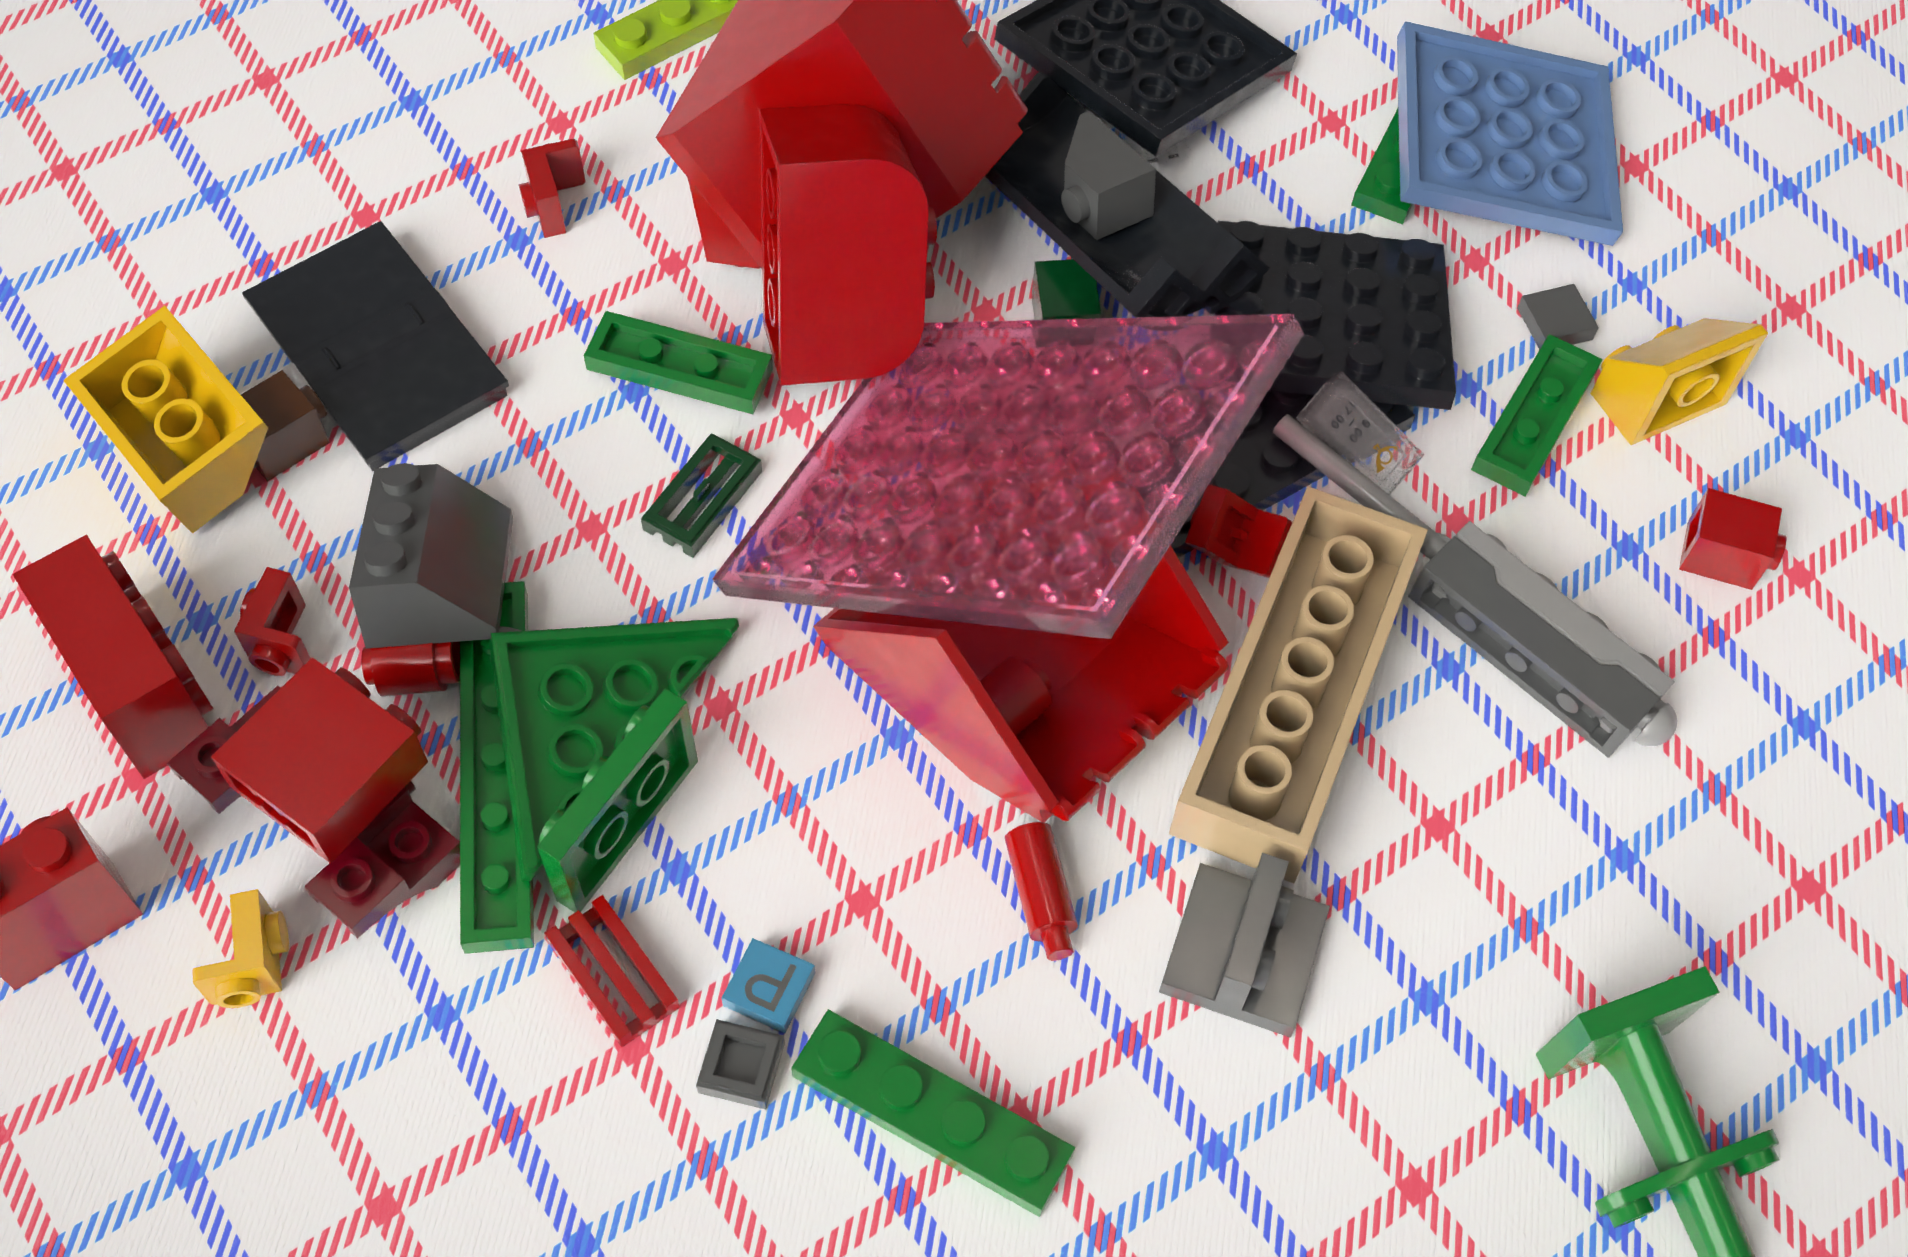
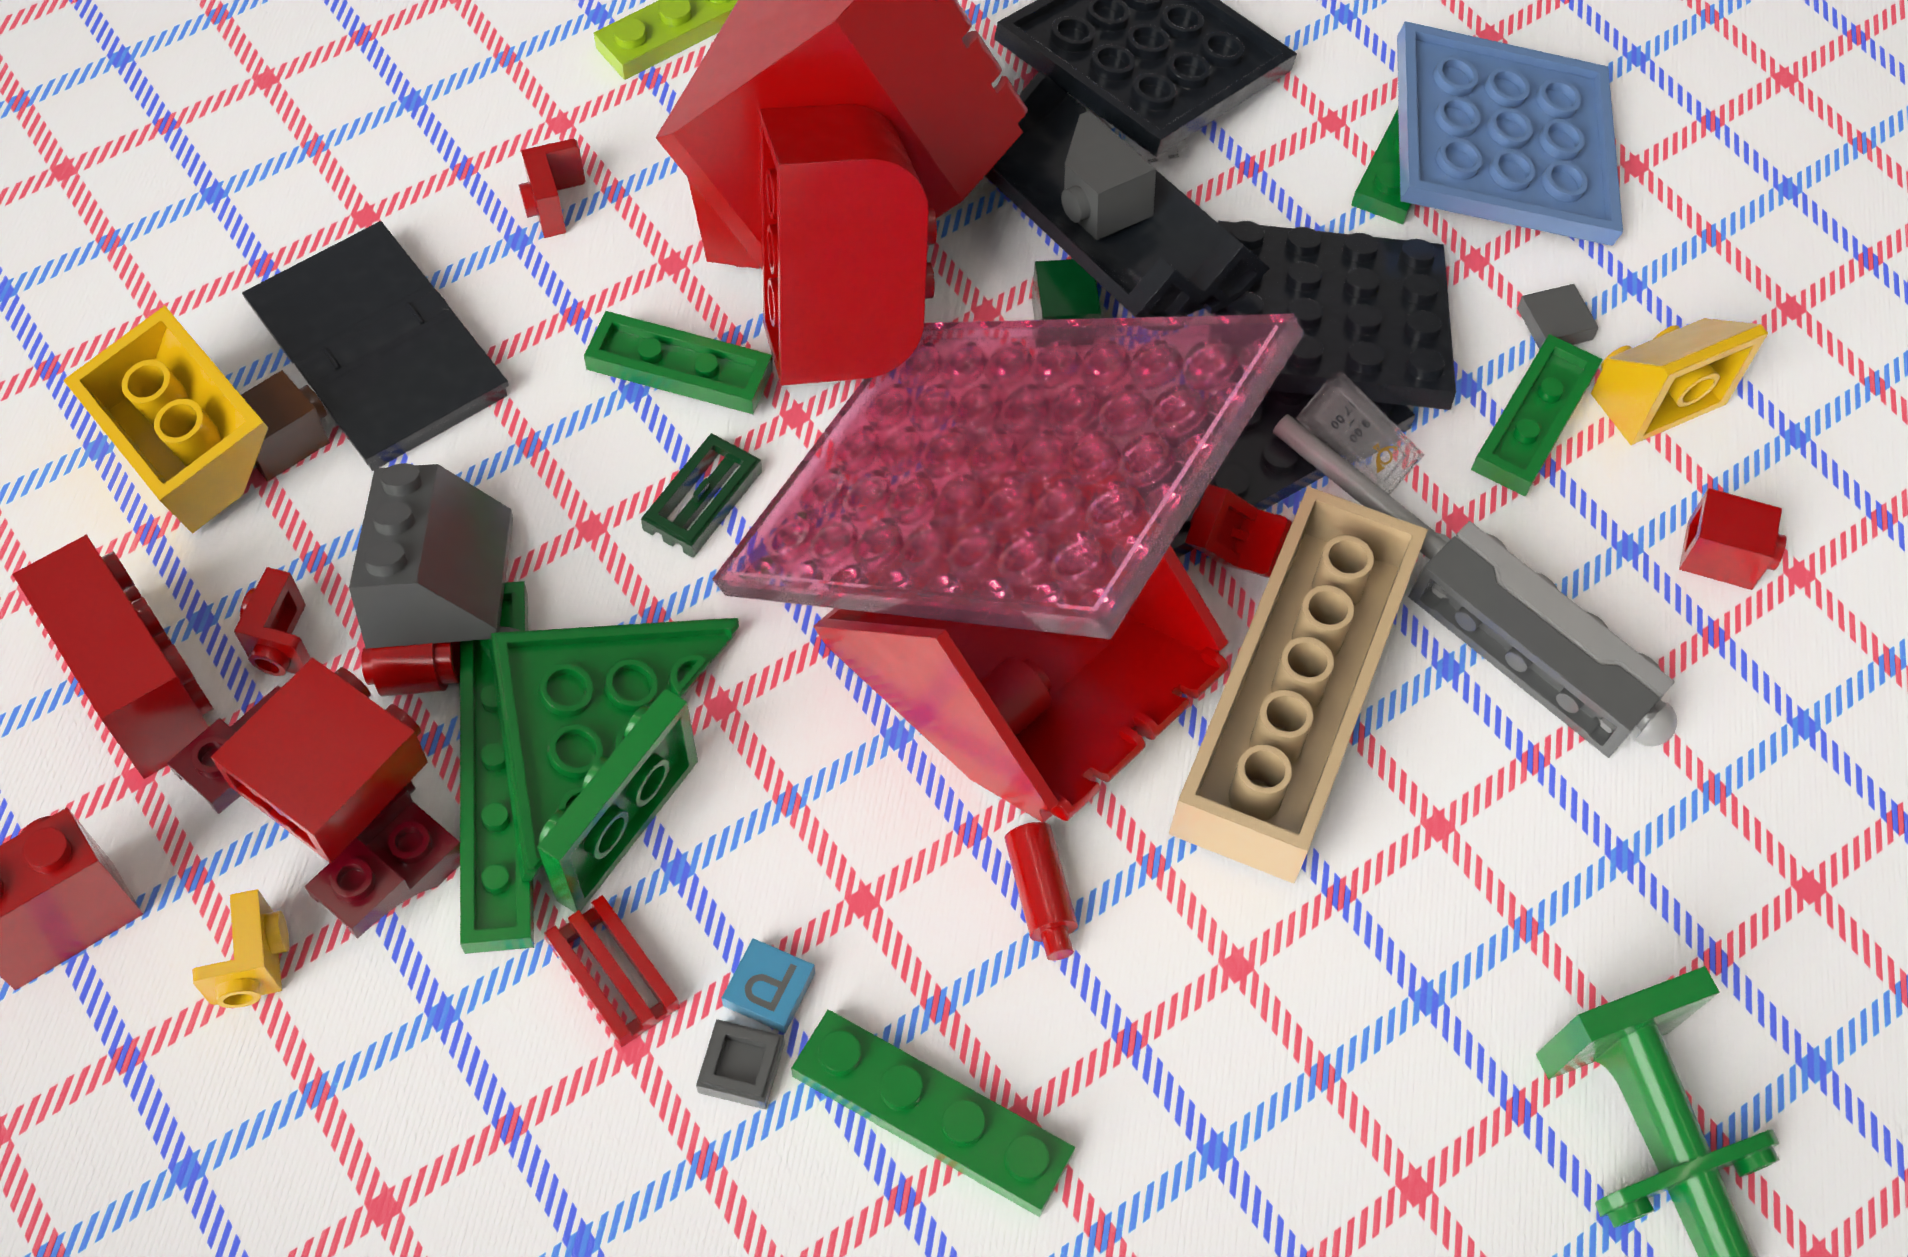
(1246, 946): bracket -> none

